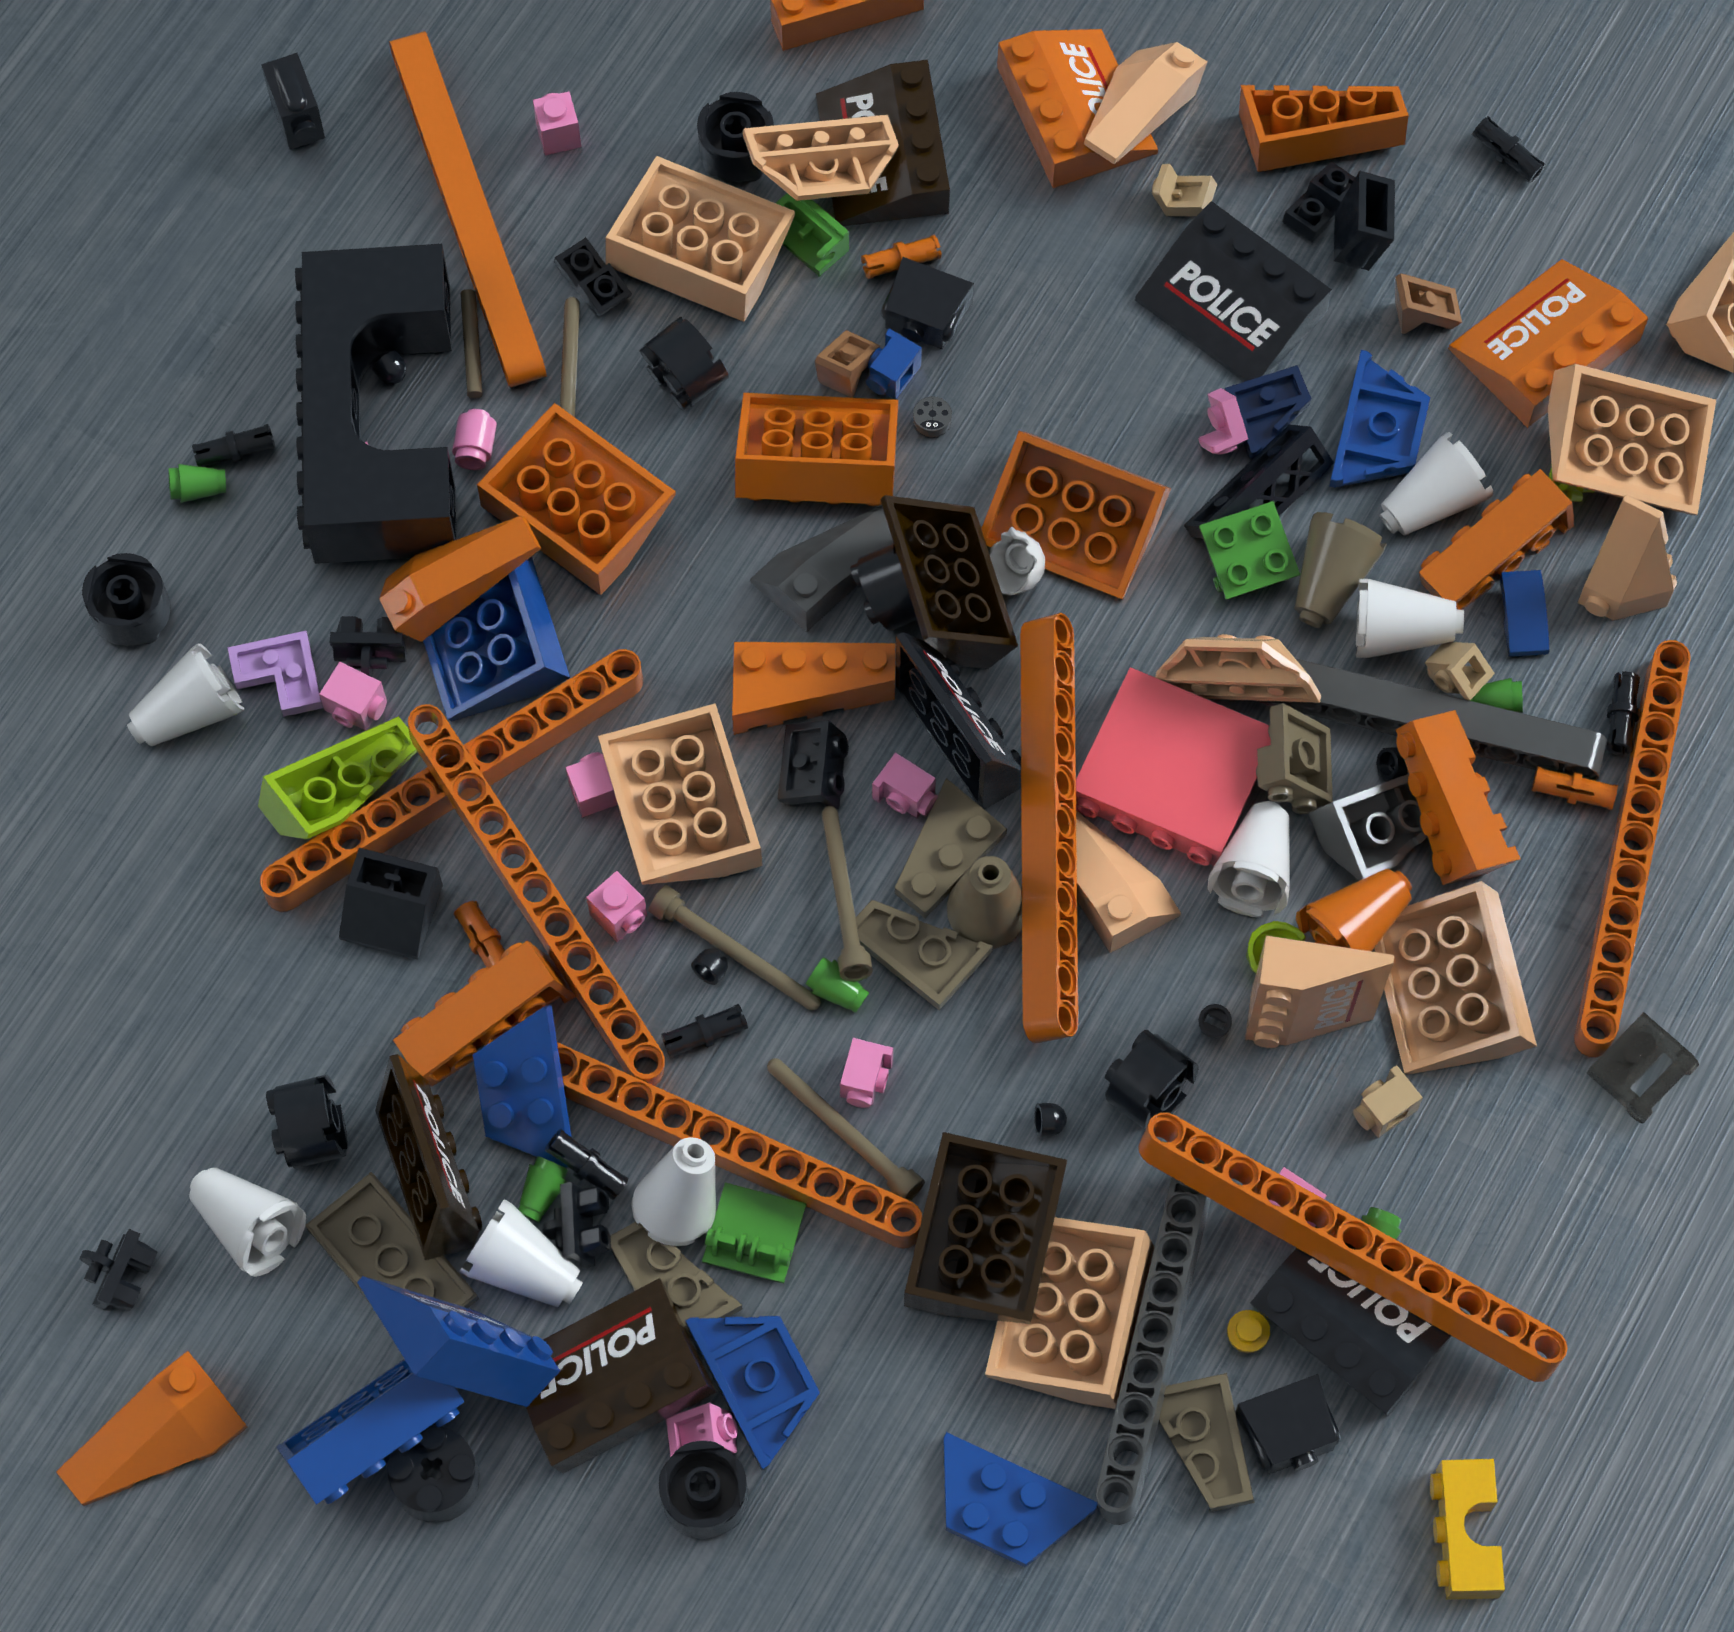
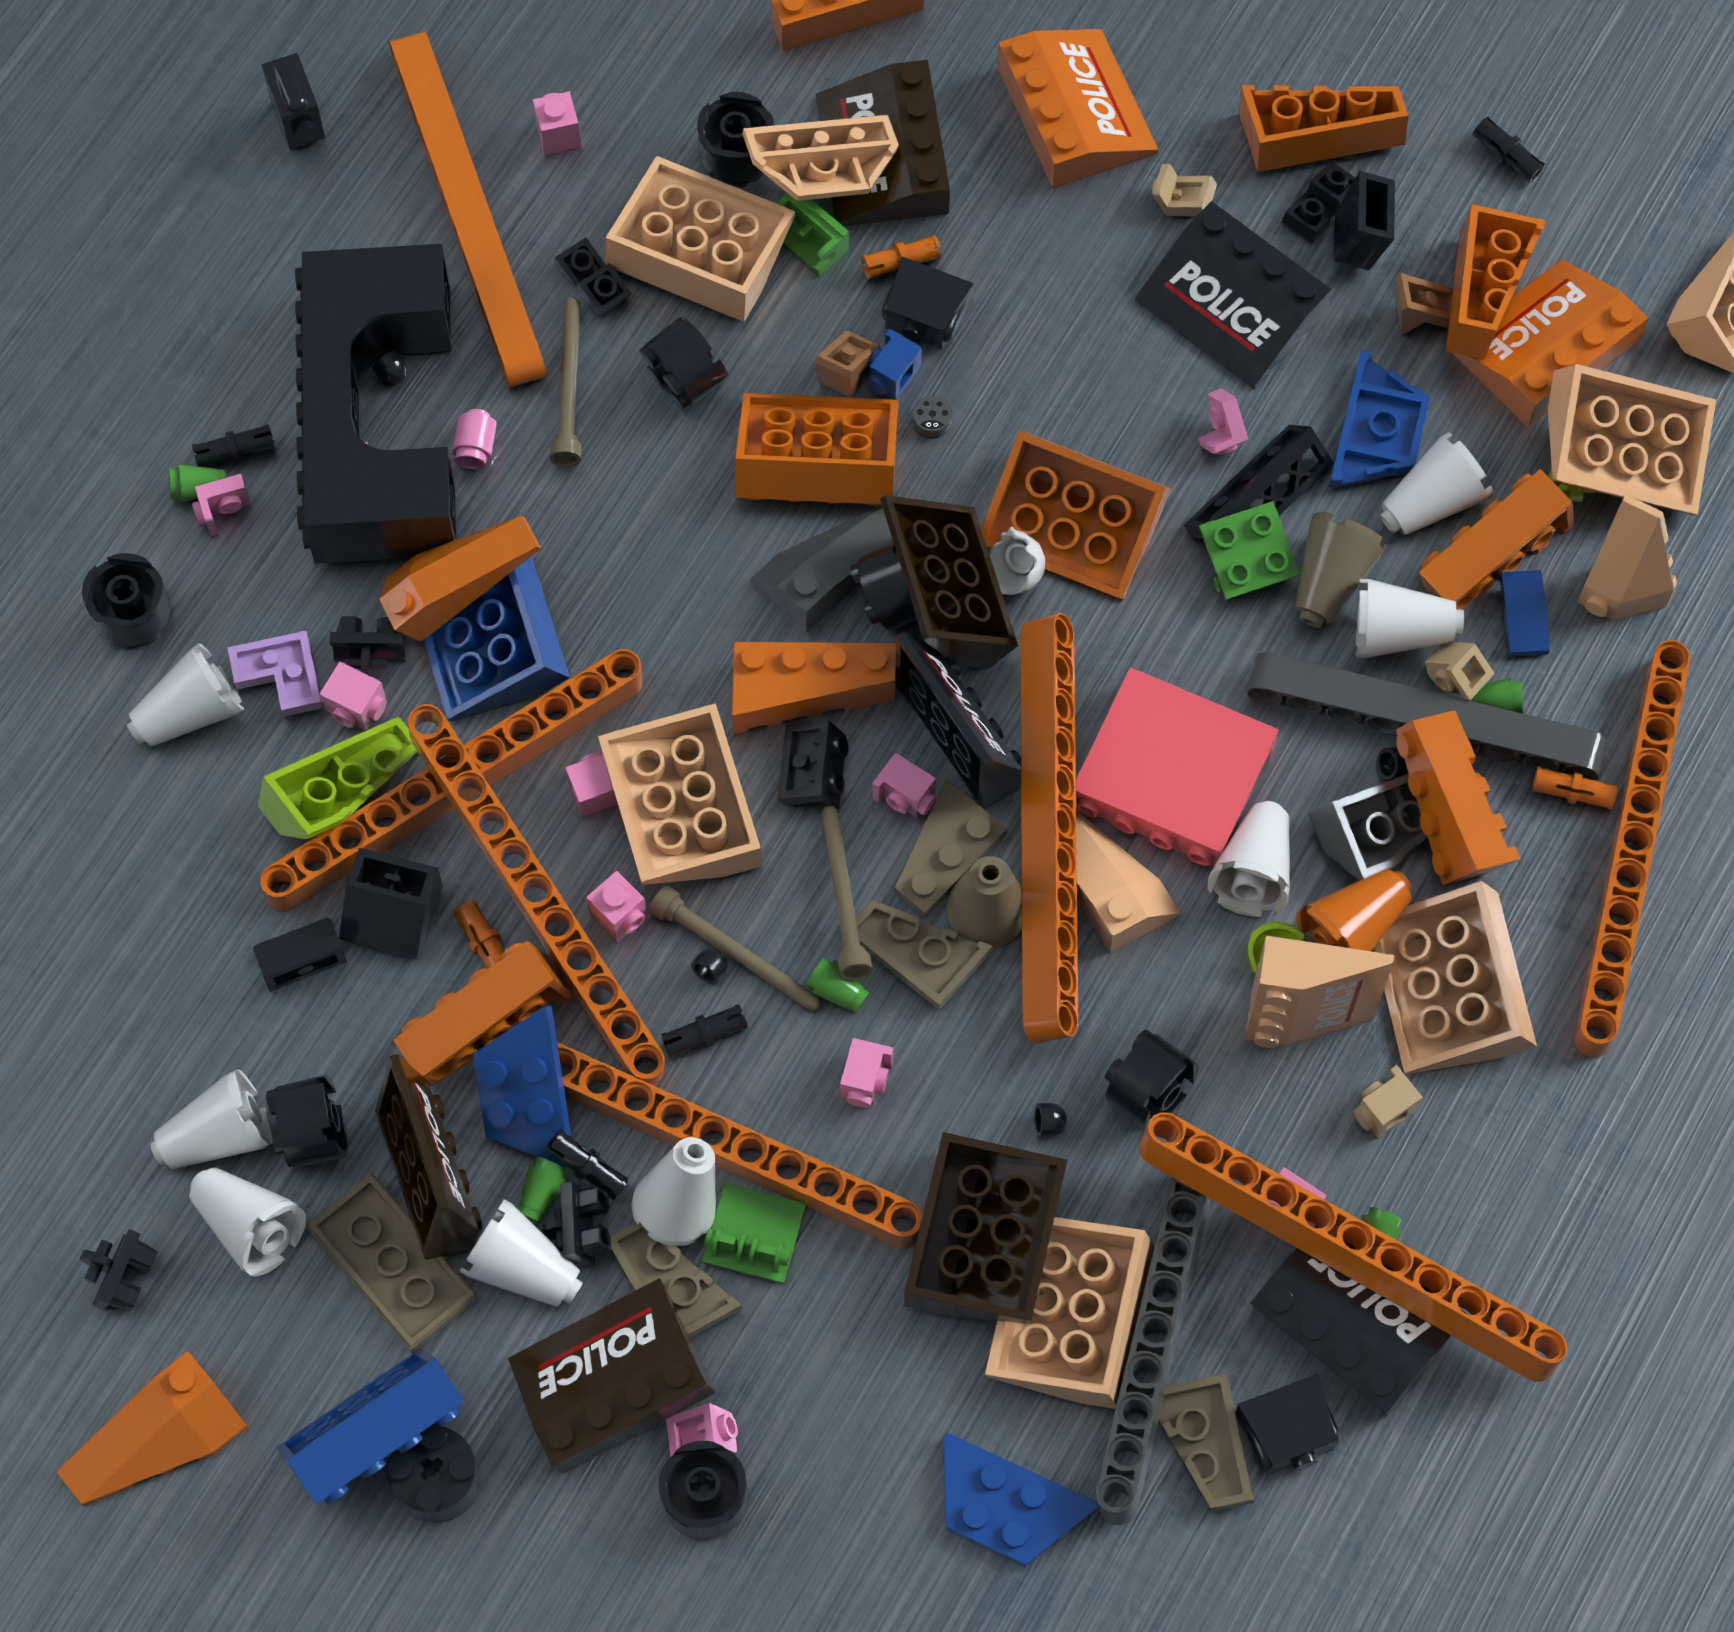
(214, 1125): none -> white cone
(217, 497): none -> bright pink bracket
(299, 954): none -> black panel
(462, 1345): blue slope -> none
(471, 343): dark tan bar -> none
(578, 496): orange slope -> none
(757, 1376): blue wing -> none
(900, 1180): dark tan piece -> none
(1143, 96): light nougat wedge -> none
(1219, 1013): black hinge -> none
(1238, 670): light nougat wedge -> none
(1248, 1331): yellow plate -> none
(1270, 405): dark blue wing -> none
(1297, 761): dark tan plate -> none
(1466, 1567): yellow arch -> none
(1488, 268): none -> orange wedge
(1623, 713): black pin -> none
(1632, 1057): clear smoke plate -> none

